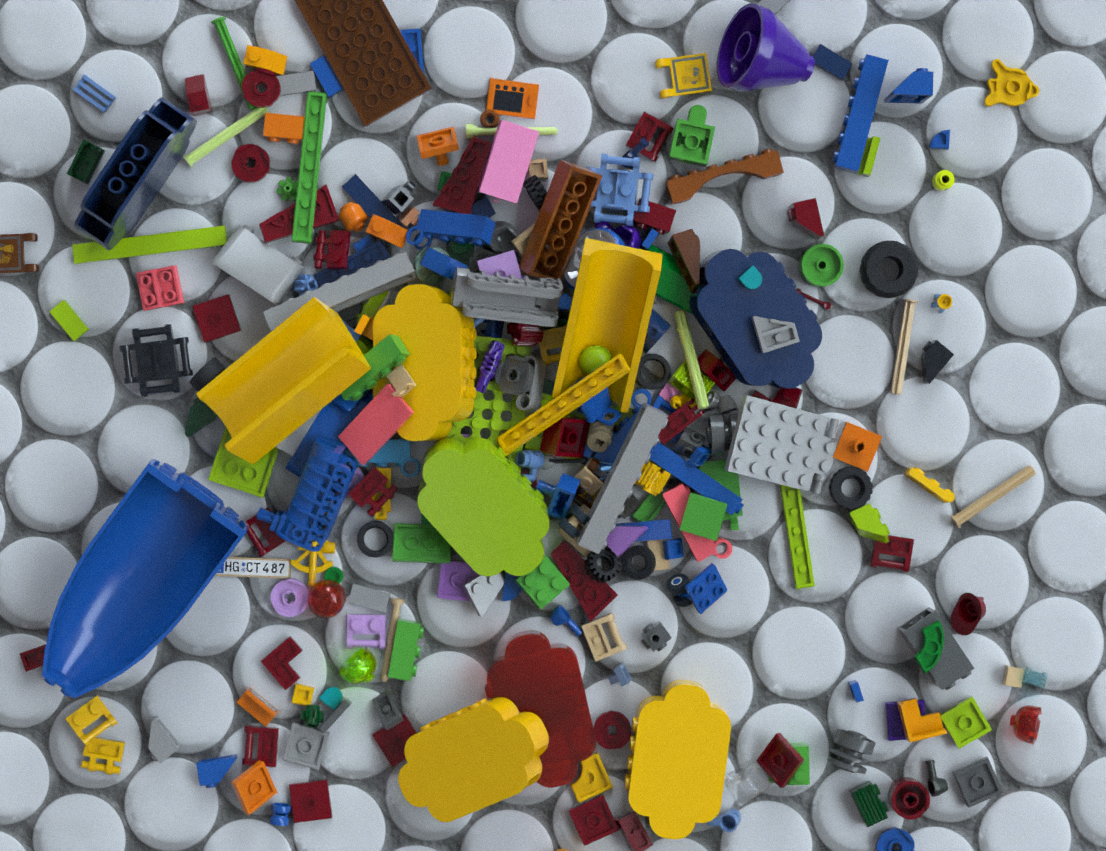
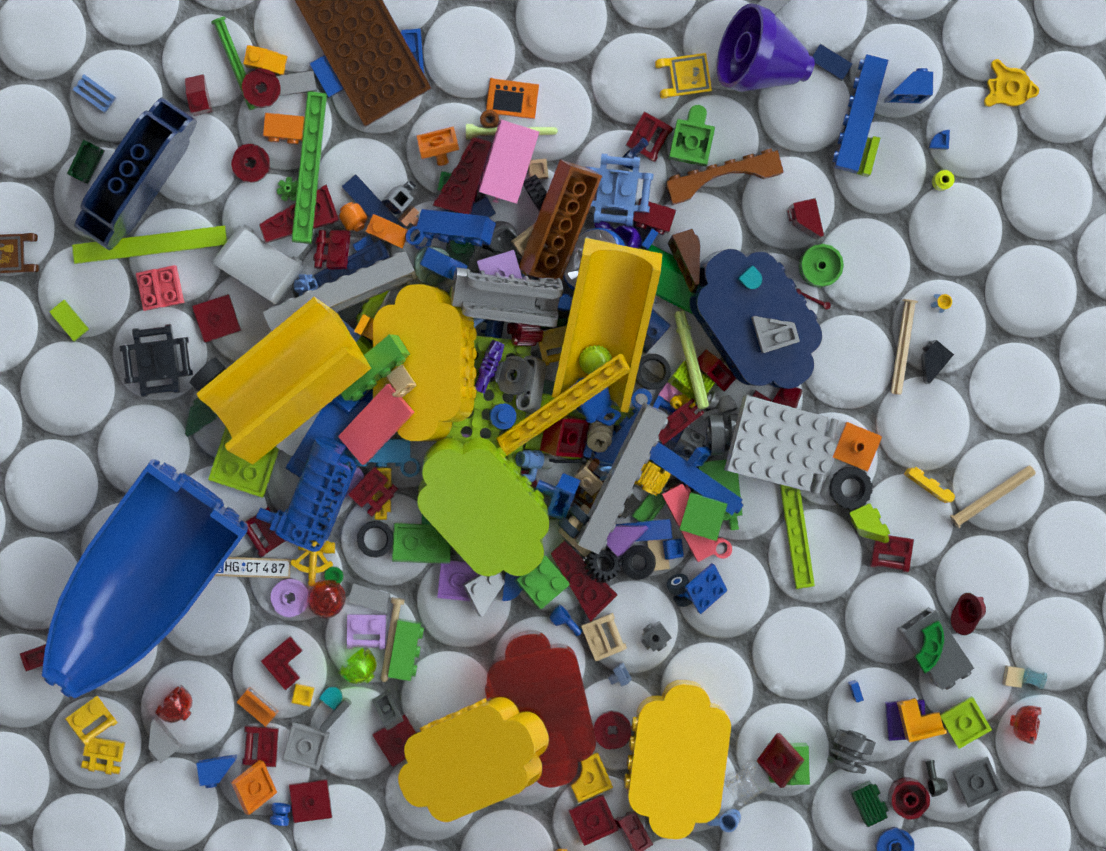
(176, 706): none -> clear red cylinder
(225, 135): yellowish green axle -> none
(311, 716): dark green gear -> none
(502, 416): none -> blue piece
(902, 256): black tyre -> none

